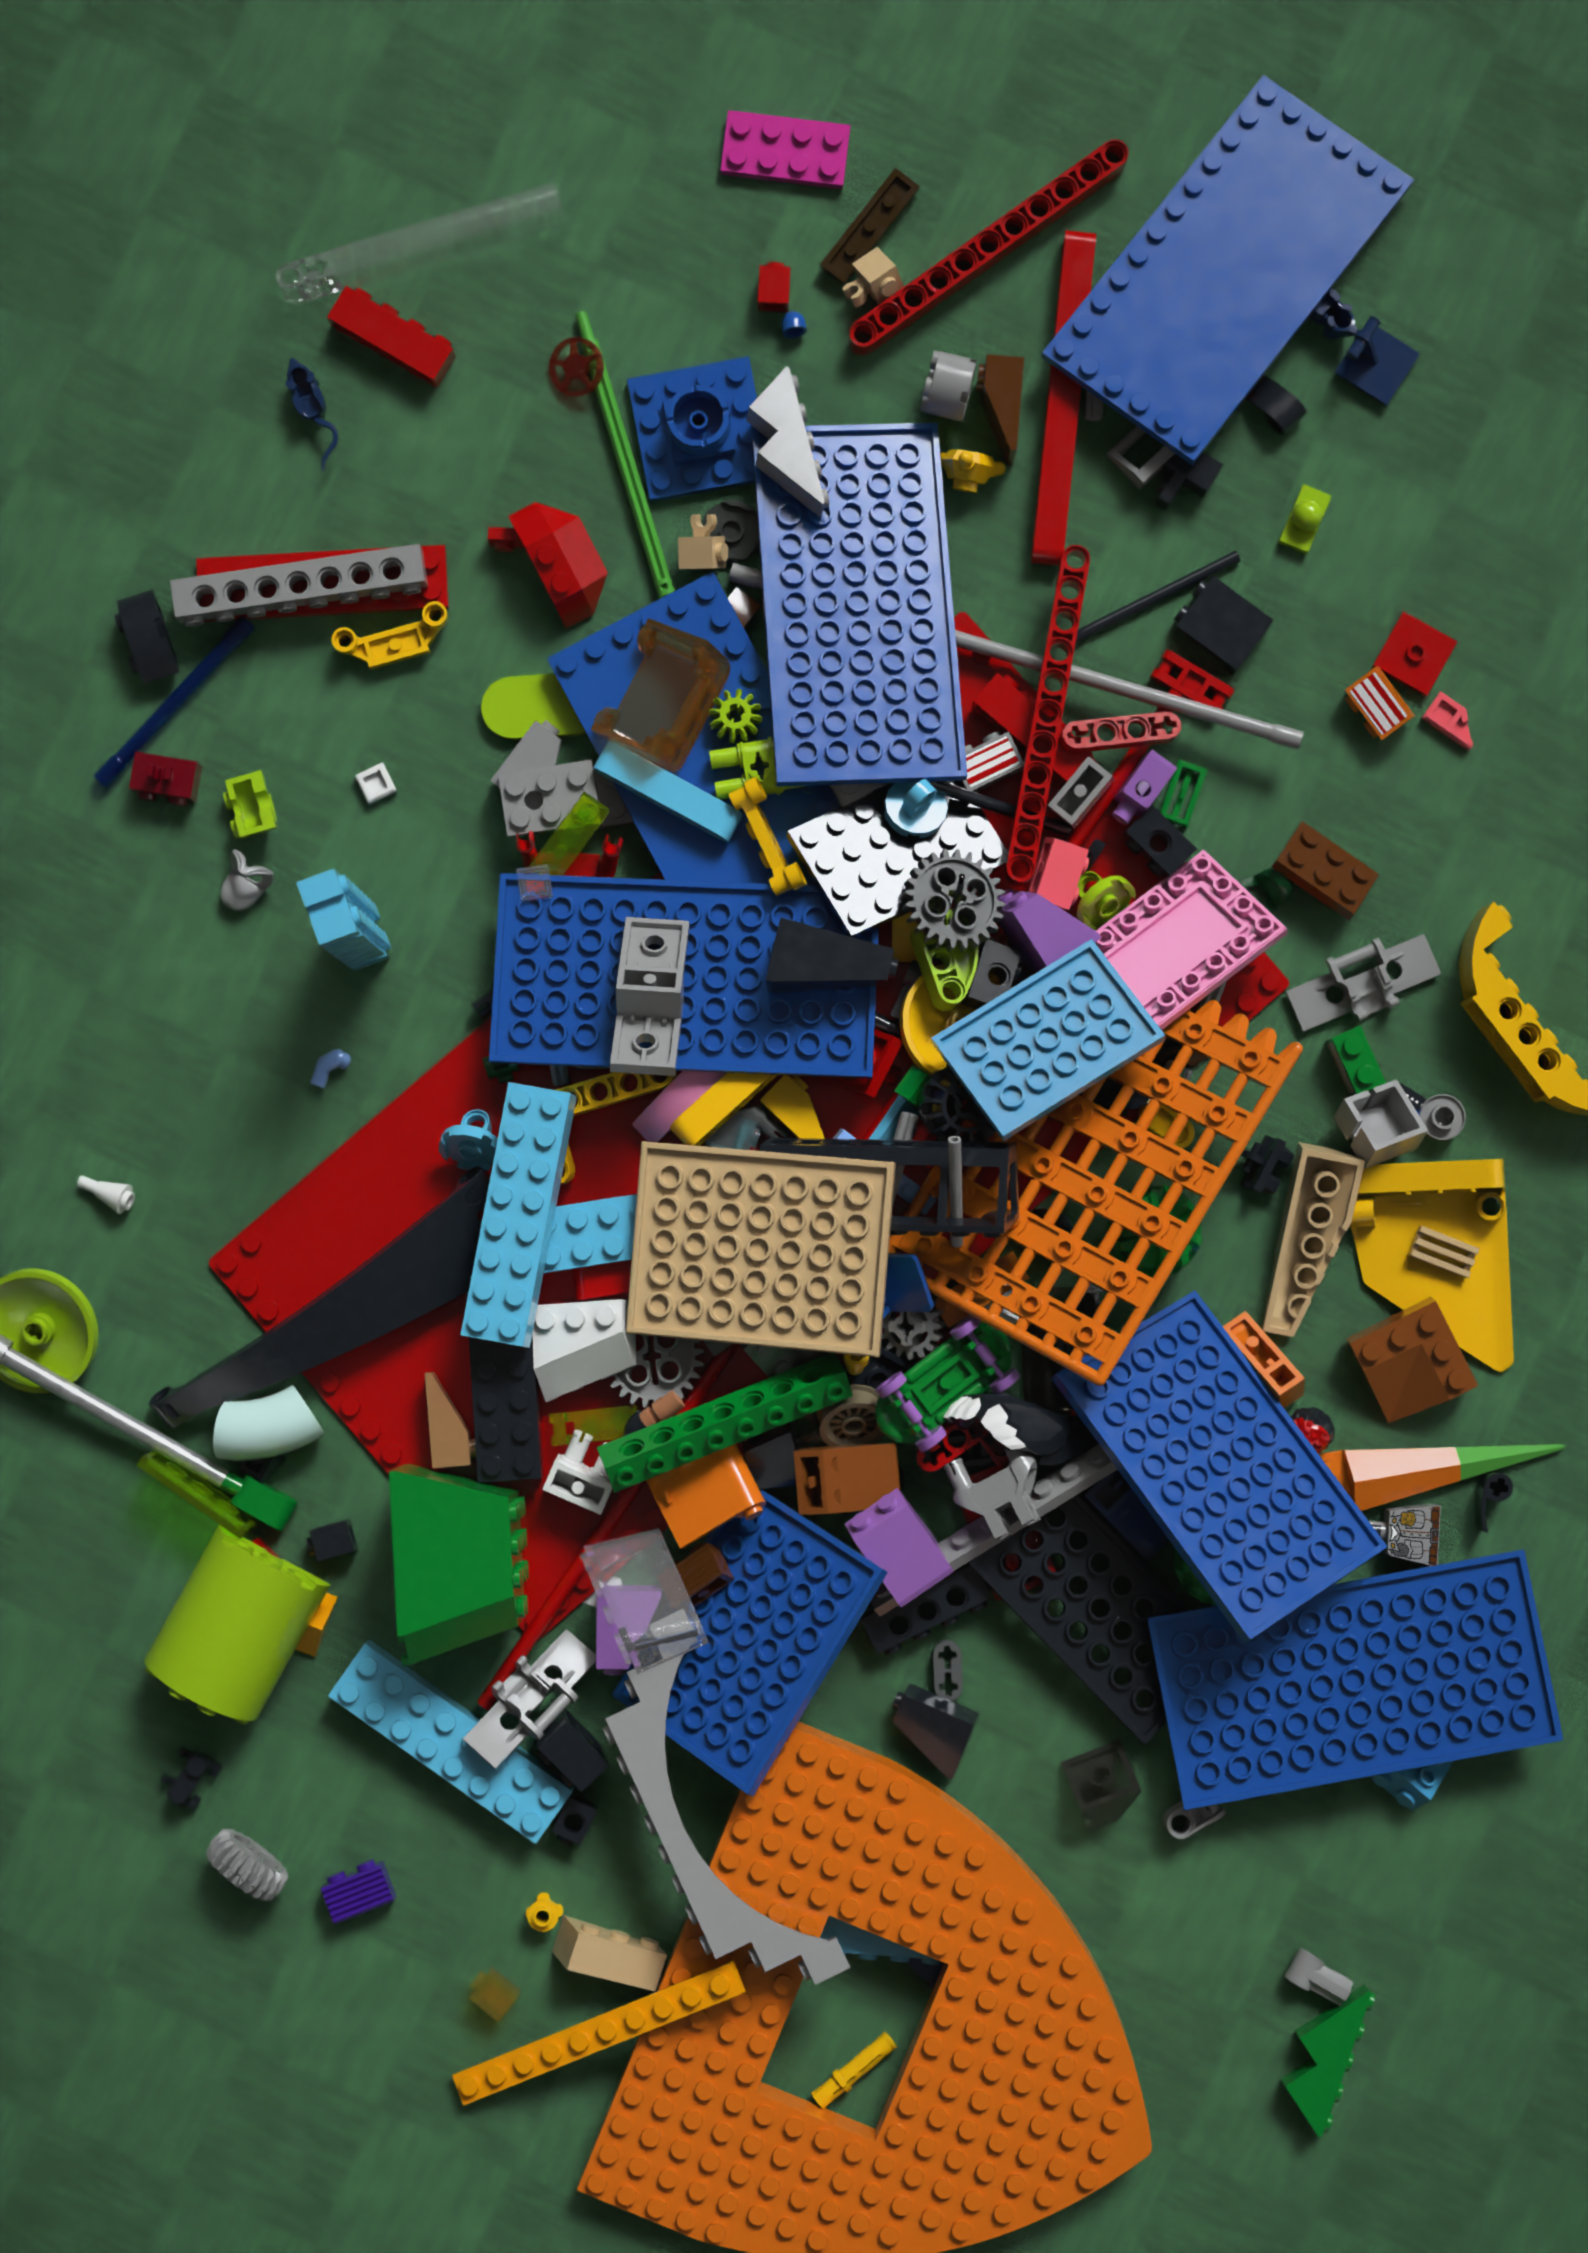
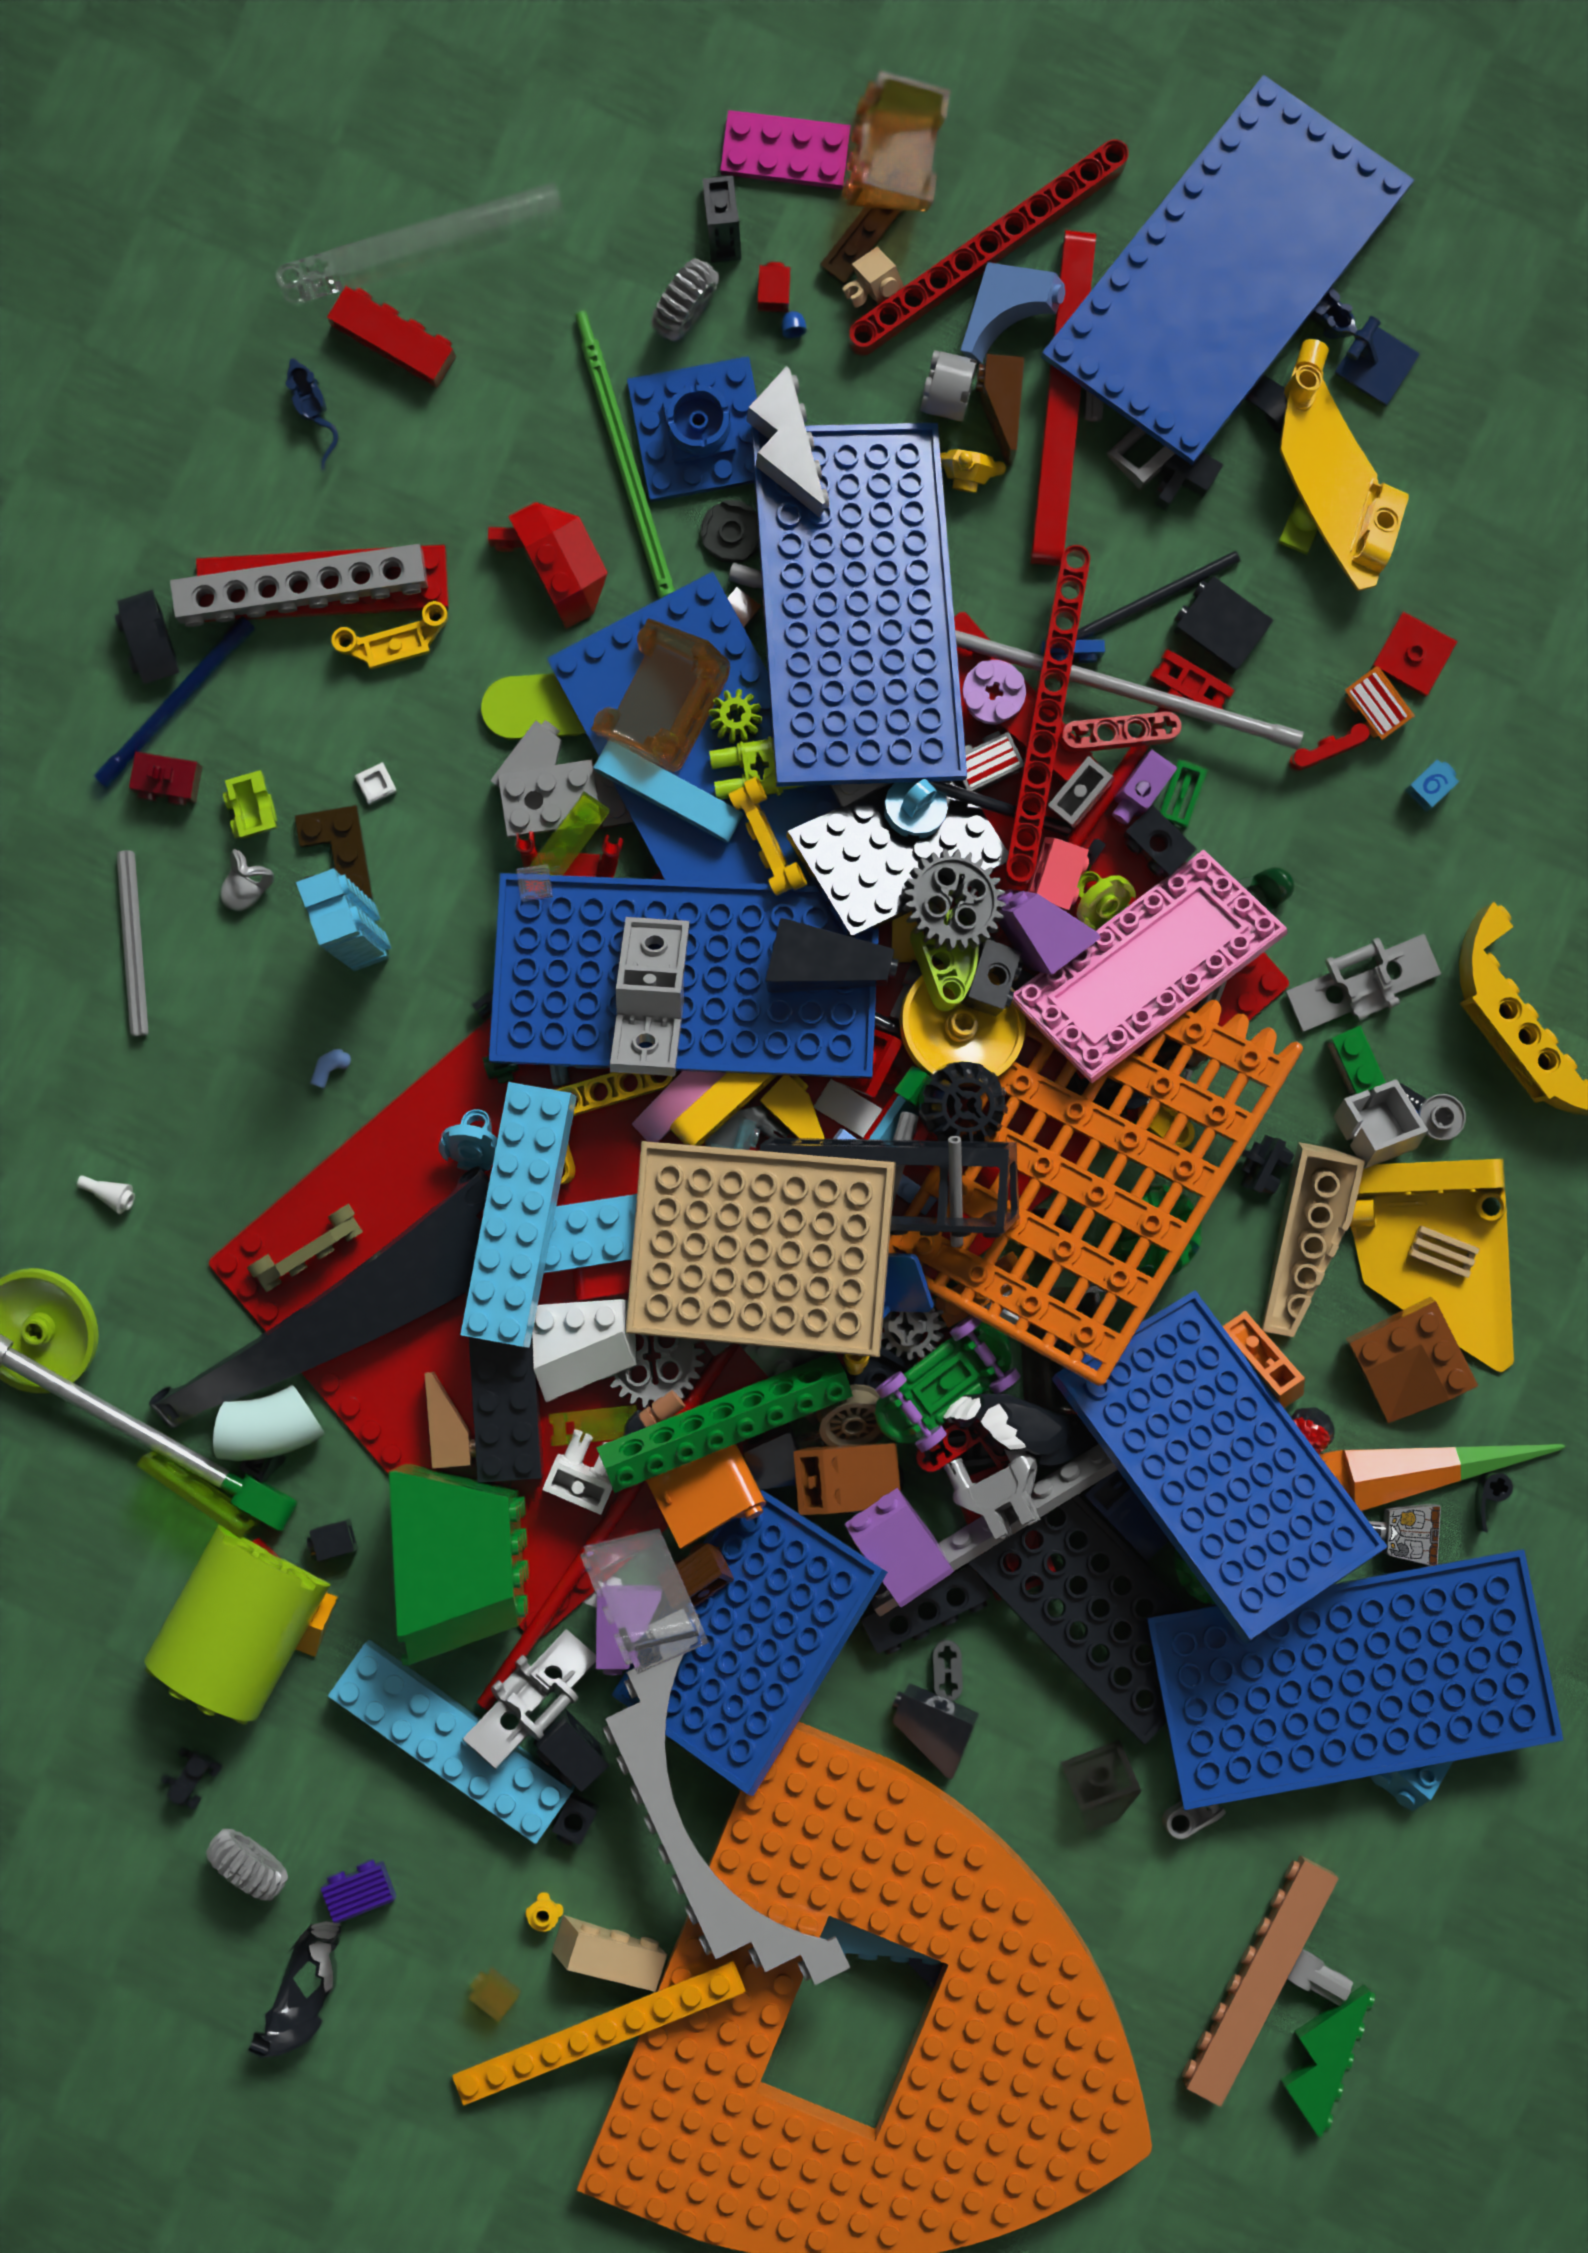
(132, 943): none -> light grey axle
(270, 1273): none -> olive plate
(294, 2016): none -> black animal
(344, 832): none -> dark brown plate
(576, 366): clear red wheel -> none
(684, 299): none -> light grey gear
(701, 549): tan brick -> none
(722, 219): none -> black bracket
(844, 2078): yellow pin -> none
(847, 1108): none -> white sticker
(895, 144): none -> clear orange windscreen
(1005, 298): none -> medium blue arch
(1009, 682): none -> lavender plate
(1047, 1039): dark azure plate -> none
(1085, 650): none -> blue plate
(1259, 1980): none -> nougat brick
(1325, 870): reddish brown plate -> none
(1329, 748): none -> red plate
(1335, 477): none -> yellow panel
(1432, 784): none -> dark azure brick
(1449, 719): coral tile -> none

